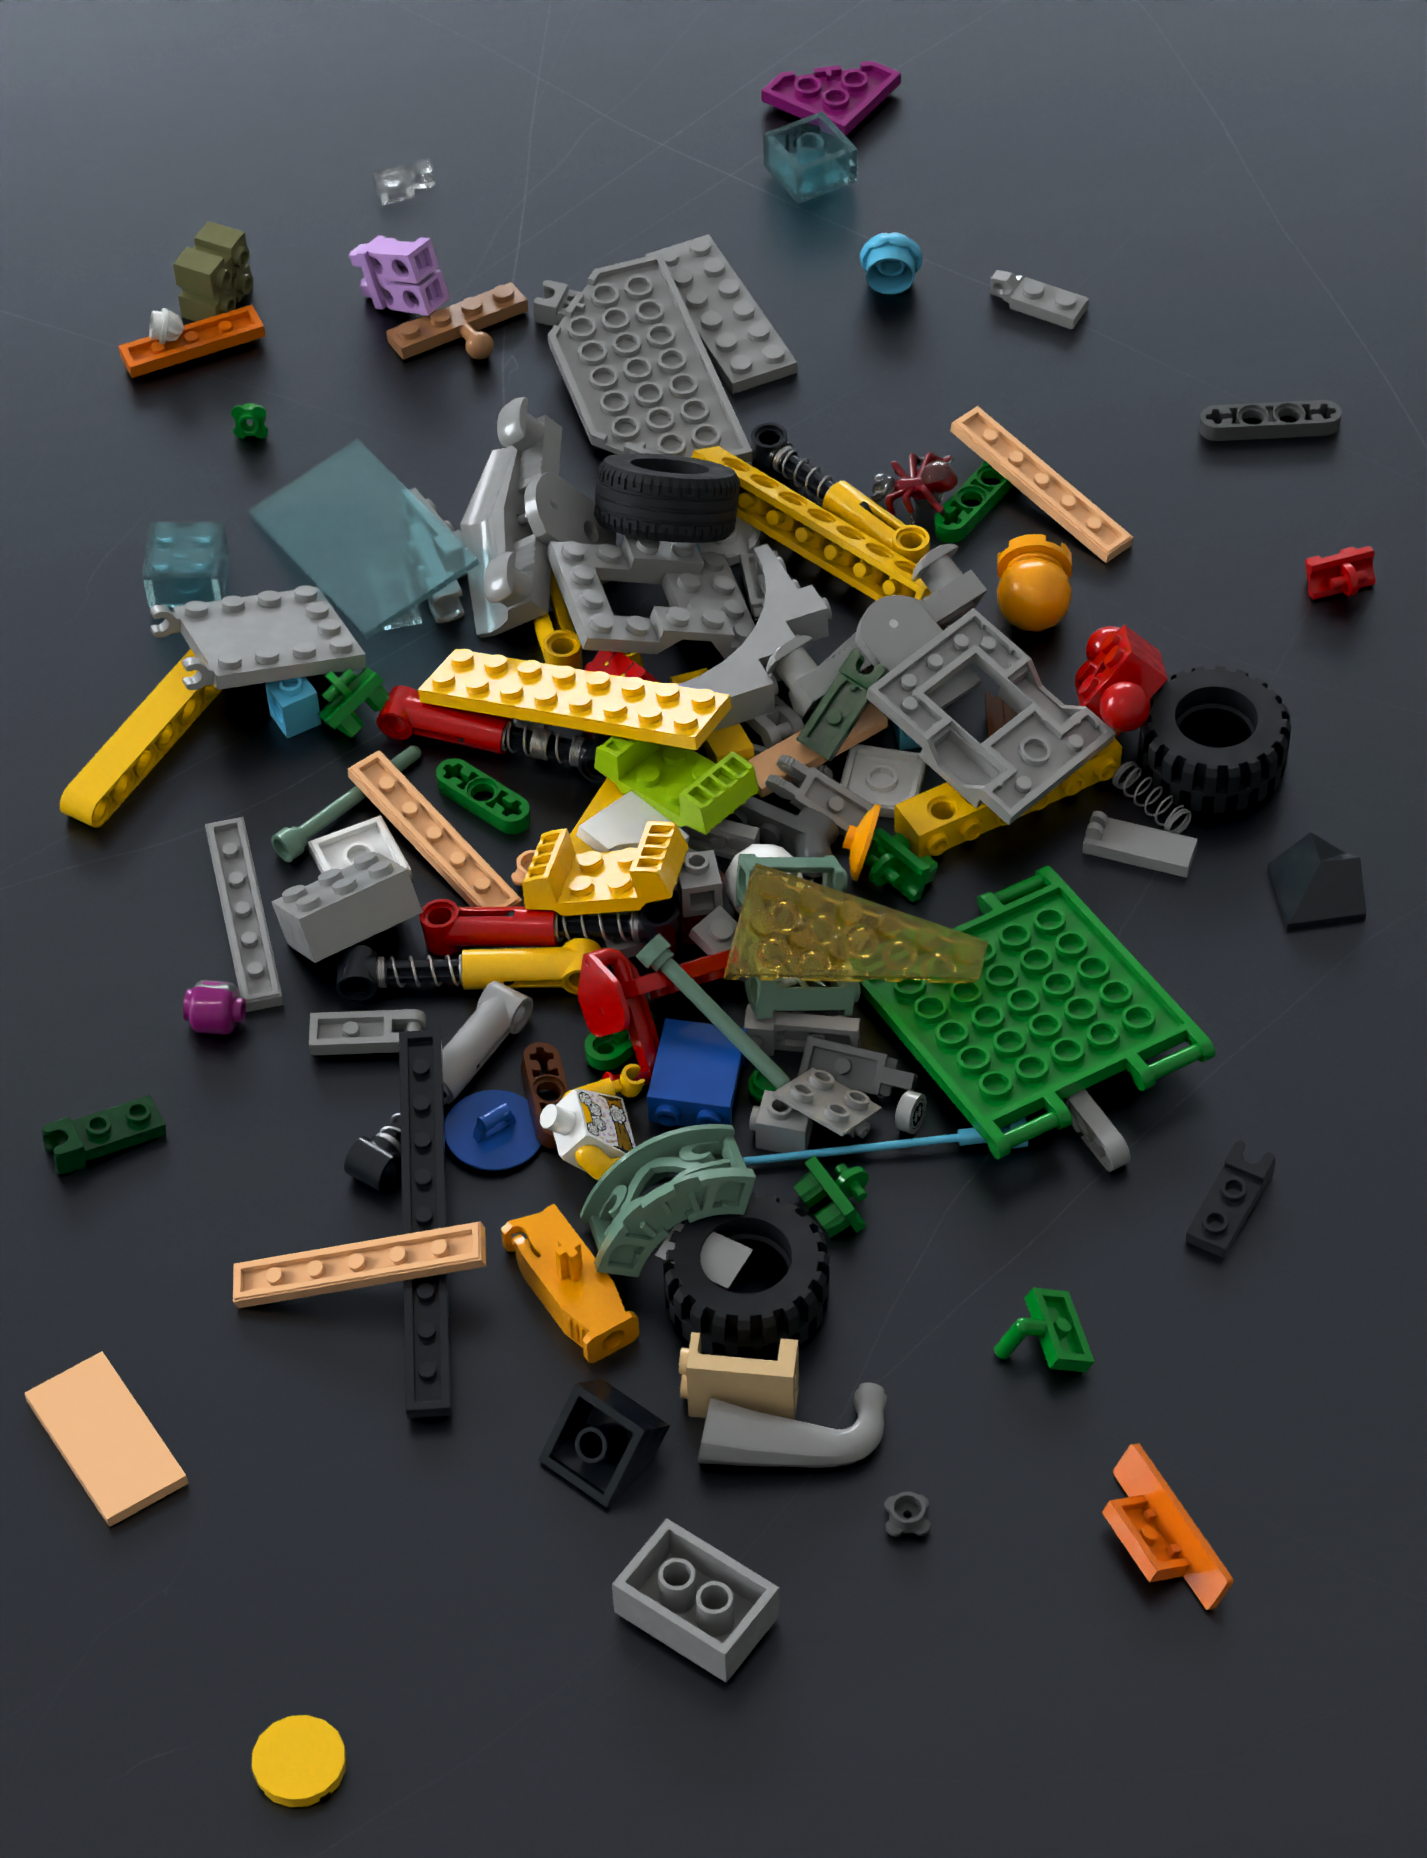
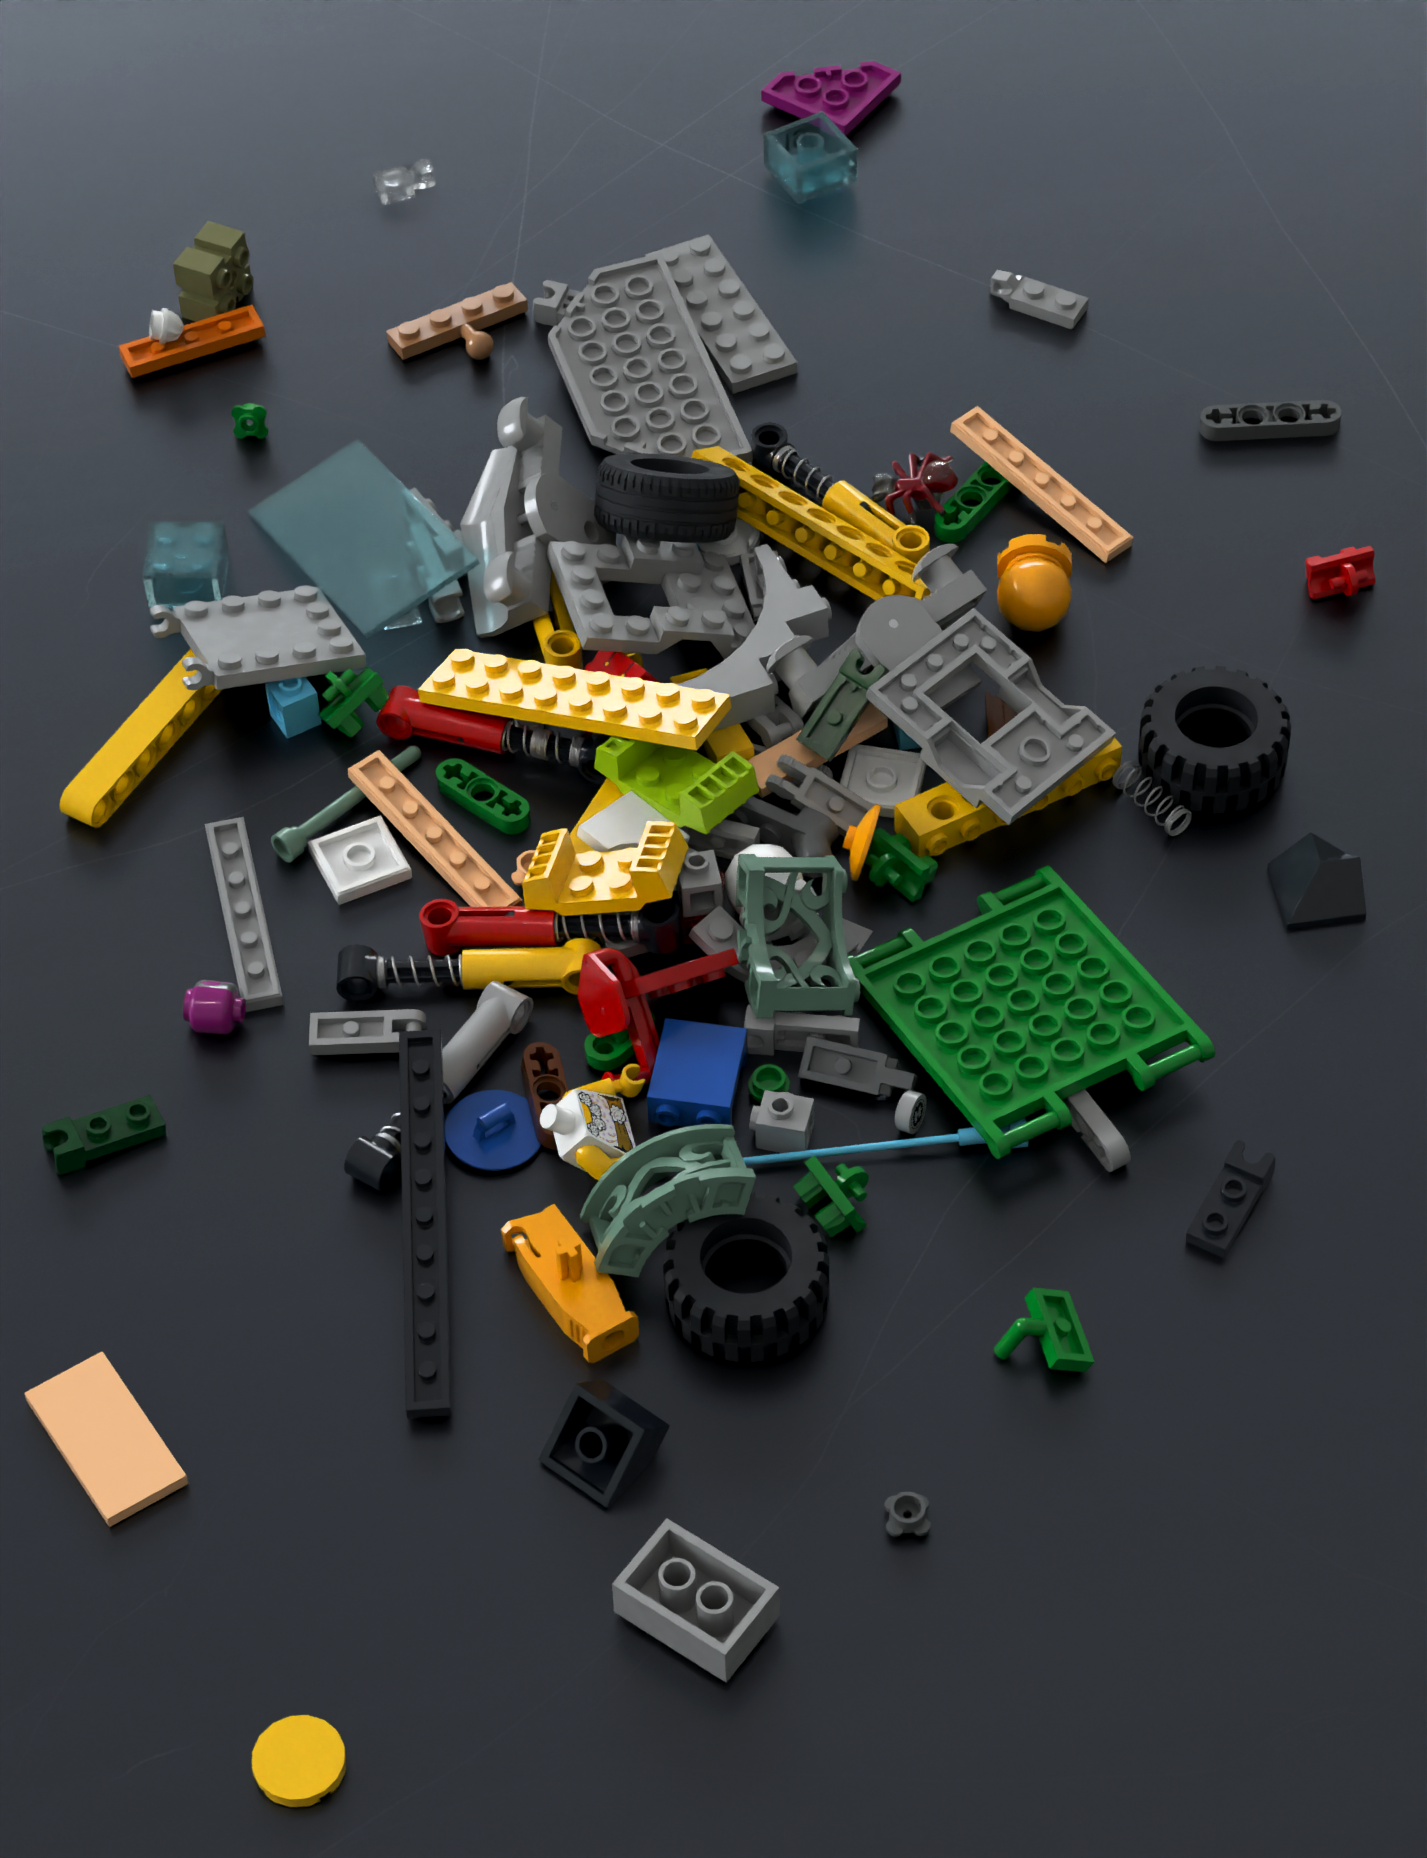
(346, 906): light grey brick -> none
(359, 1265): light nougat tile -> none
(401, 275): lavender hips -> none
(659, 957): sand green piece -> none
(719, 1256): light grey sticker -> none
(744, 1382): tan panel -> none
(764, 1440): light grey animal -> none
(828, 935): clear yellow wing -> none
(829, 1103): light grey hinge -> none
(890, 262): medium azure piece -> none
(1119, 677): red brick -> none
(1139, 845): light grey hinge -> none
(1161, 1531): orange bracket -> none

